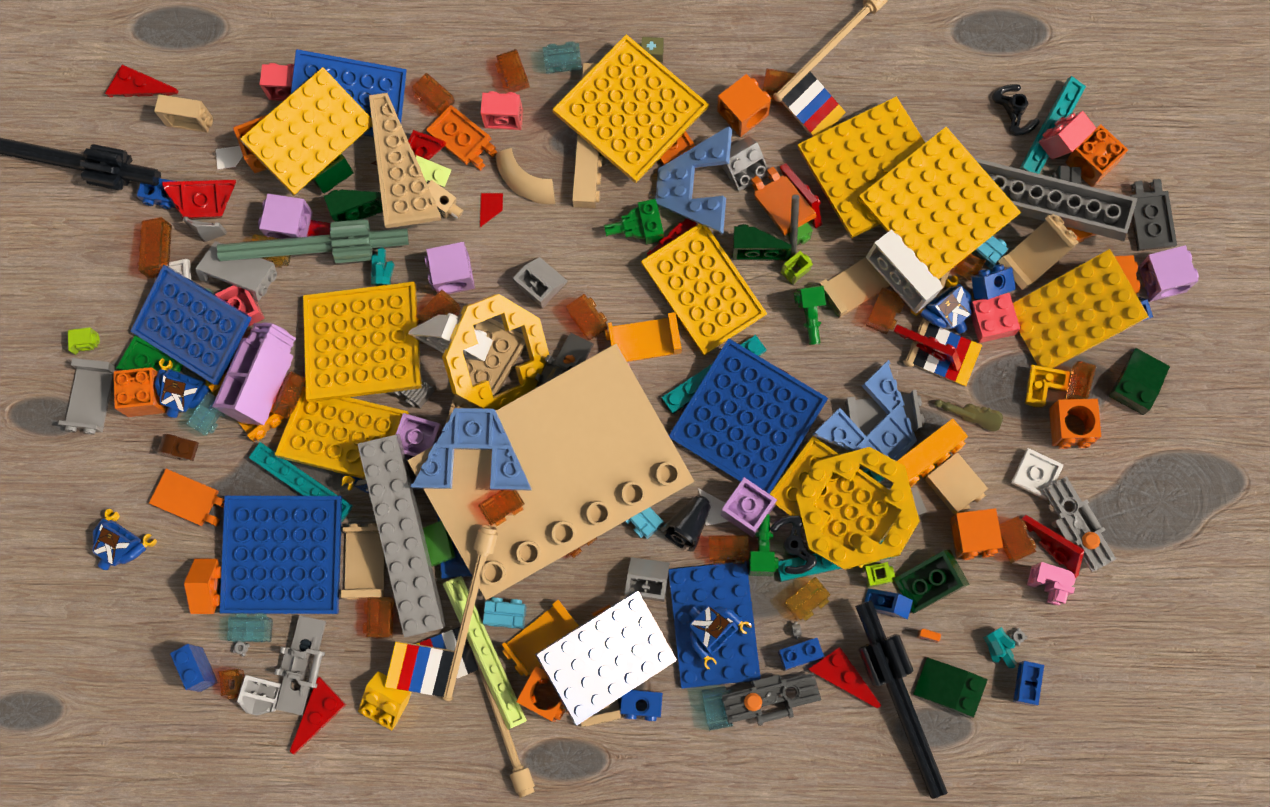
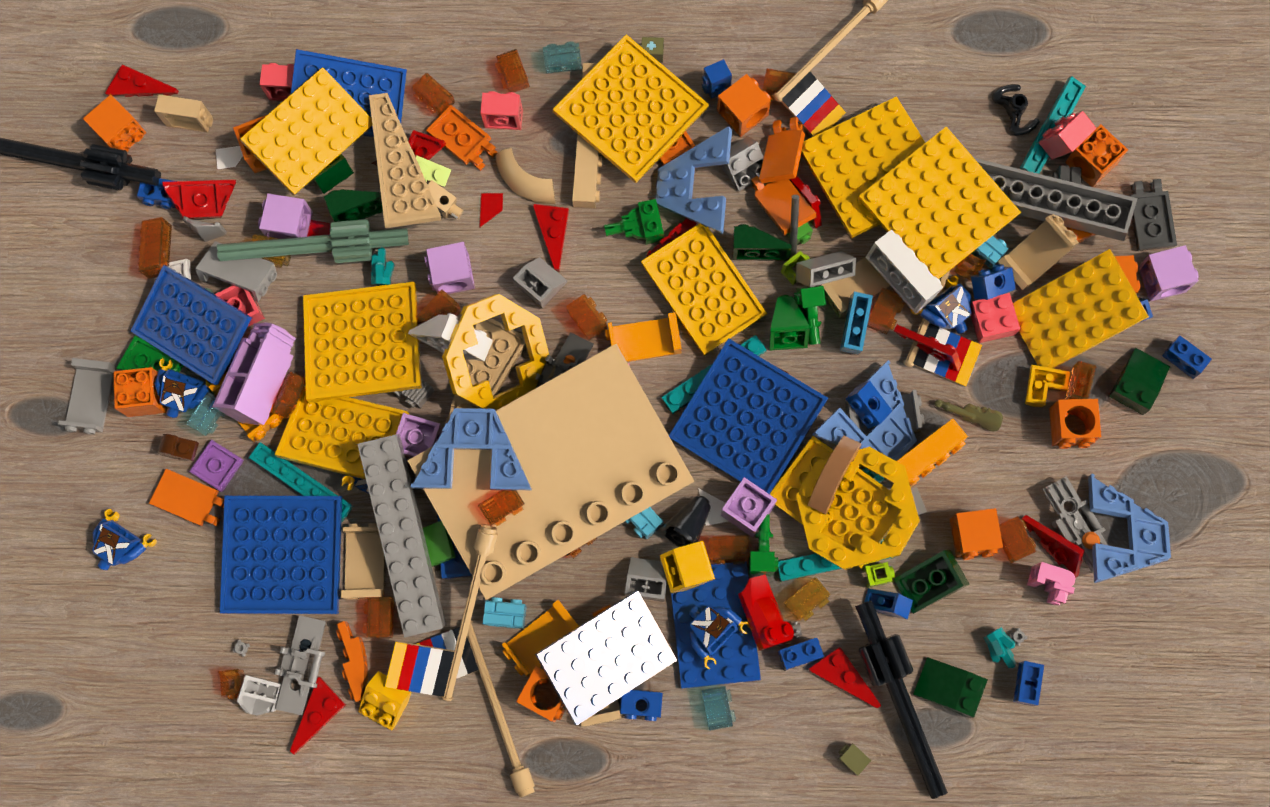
(82, 340): lime window -> none
(114, 124): none -> orange brick
(193, 668): blue brick -> none
(202, 586): orange brick -> none
(216, 465): none -> medium lavender tile
(250, 628): clear light blue brick -> none
(357, 668): none -> orange slope
(486, 656): yellowish green tile -> none
(553, 226): none -> red wing
(687, 567): none -> yellow slope
(716, 78): none -> blue brick
(764, 614): none -> red slope
(768, 691): dark grey piece -> none
(782, 152): none -> orange tile
(788, 326): none -> green slope
(810, 559): black piece -> none
(825, 269): none -> light grey brick
(833, 474): none -> medium nougat slope
(853, 758): none -> olive brick
(856, 323): none -> dark azure brick
(868, 404): none -> blue brick
(929, 635): orange tile -> none
(956, 484): tan brick -> none
(1036, 473): white plate -> none
(1147, 534): none -> medium blue wing
(1186, 357): none -> blue brick

